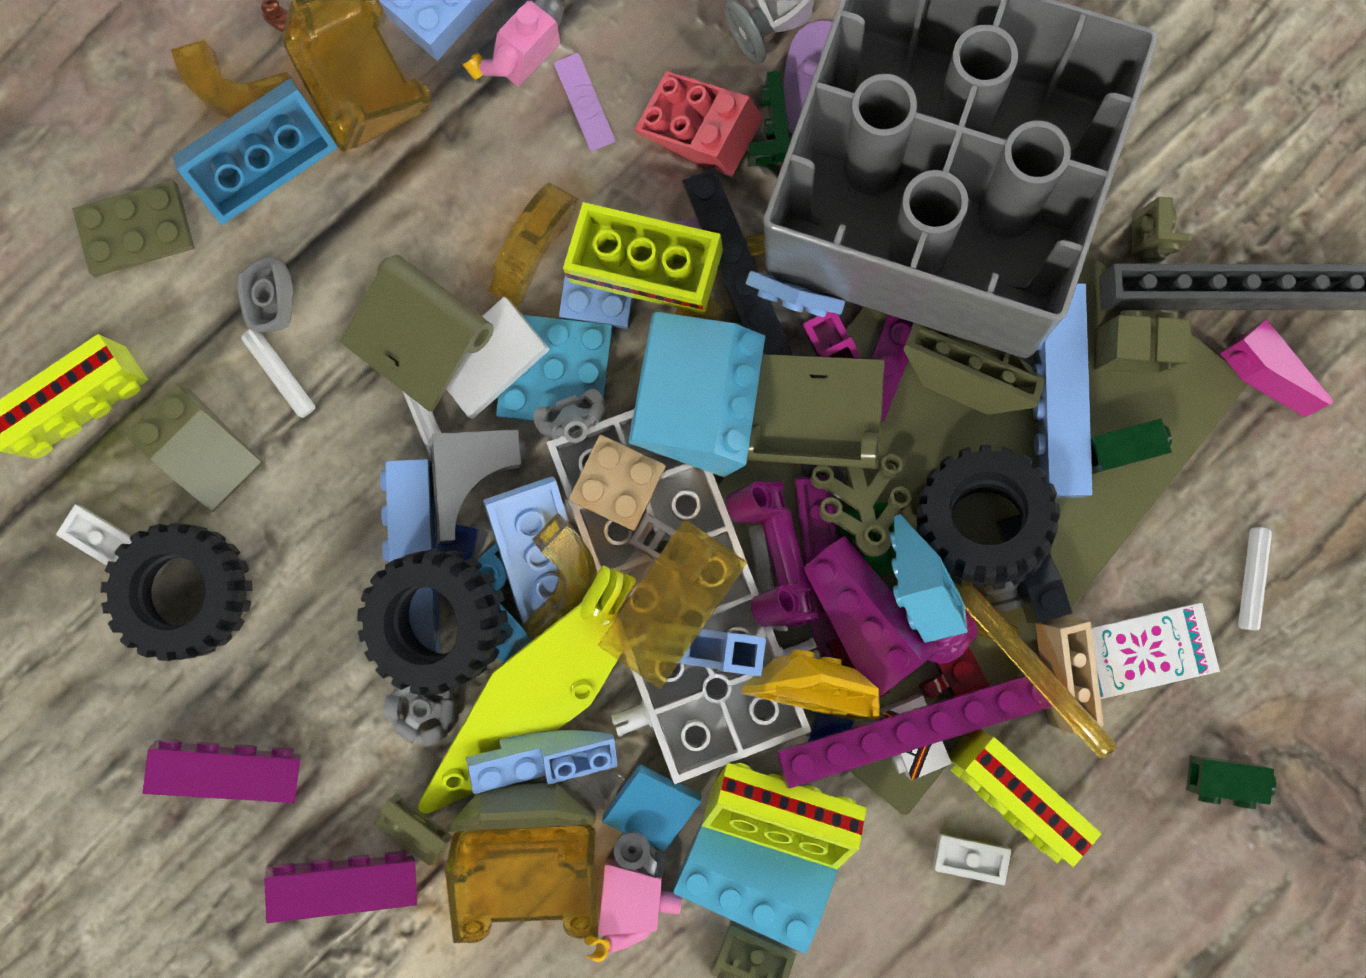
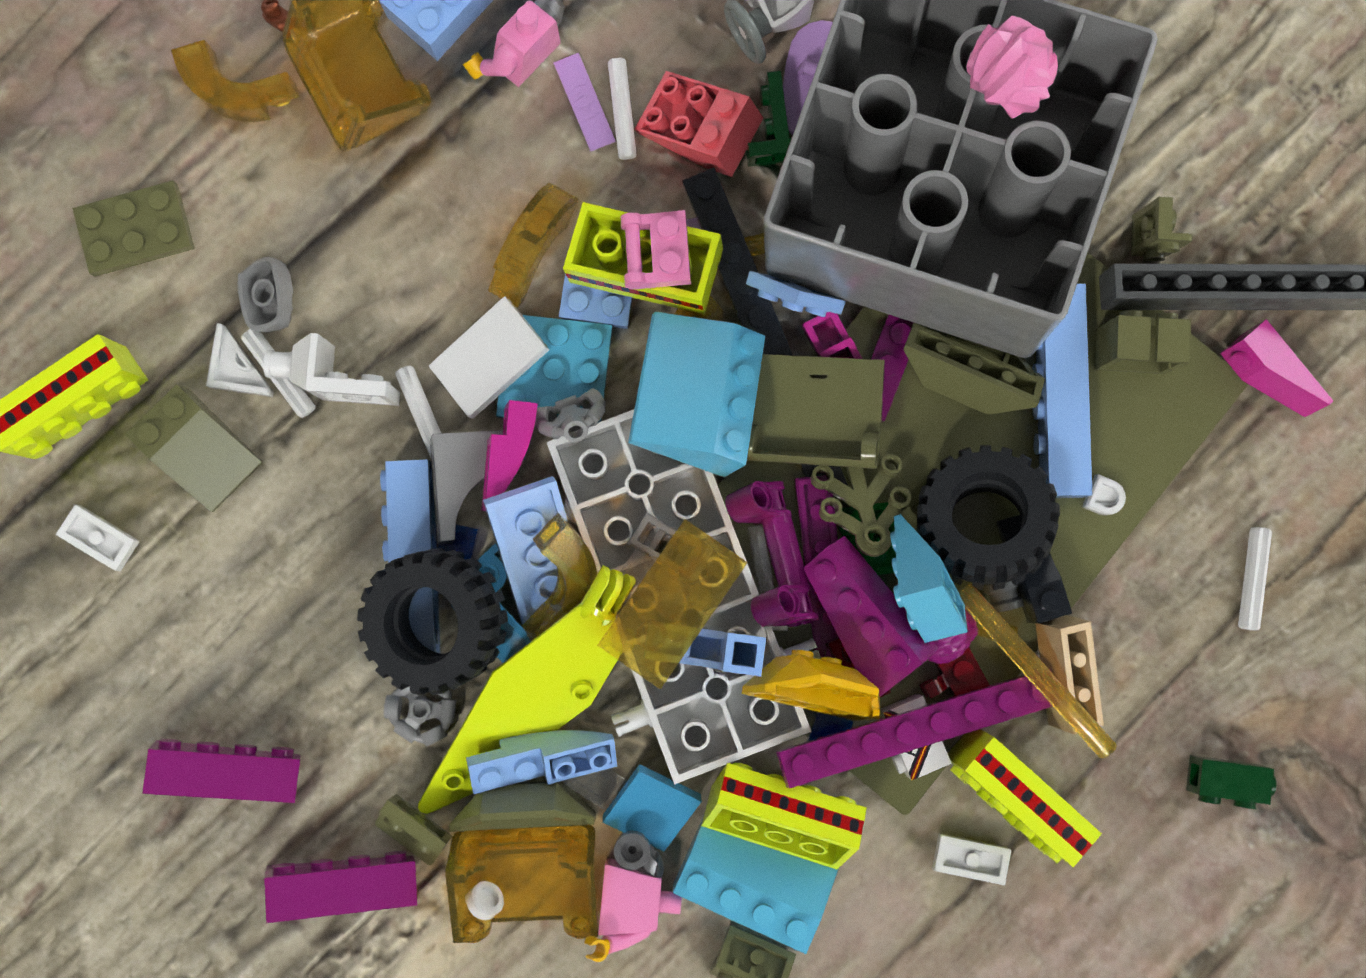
(131, 588): black tyre -> none
(232, 368): none -> white tile
(254, 152): dark azure brick -> none
(311, 368): none -> white plate
(418, 327): olive door -> none
(484, 900): none -> white tile
(508, 450): none -> dark pink slope
(617, 482): tan plate -> none
(622, 108): none -> white axle
(668, 249): none -> bright pink plate
(1013, 66): none -> bright pink hair
(1107, 496): none -> white tile
(1130, 445): dark green brick -> none
(1153, 650): white tile -> none

